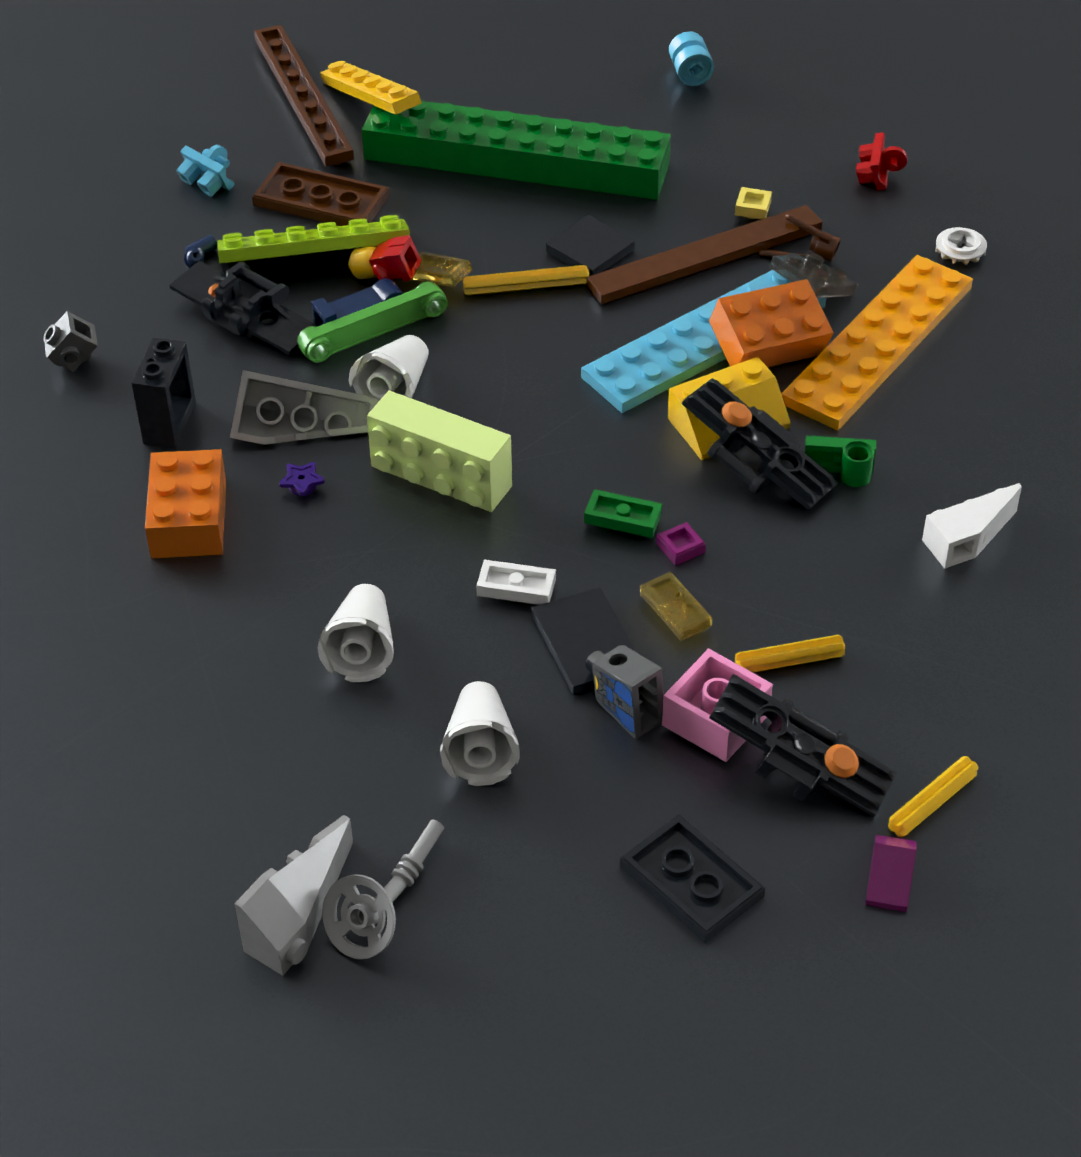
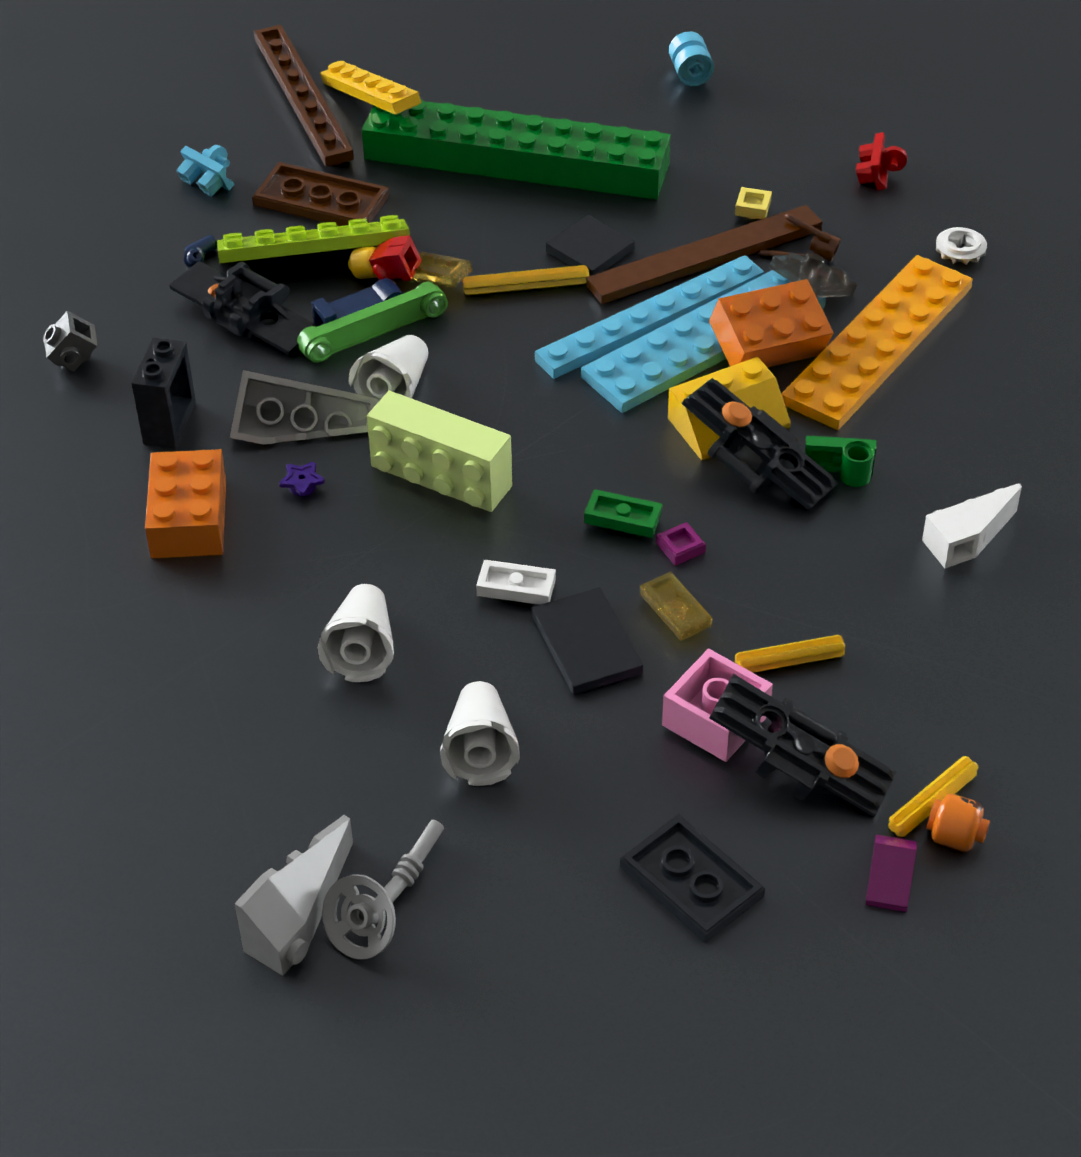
(628, 688): dark grey torso -> none
(643, 318): none -> medium azure plate
(957, 822): none -> orange head

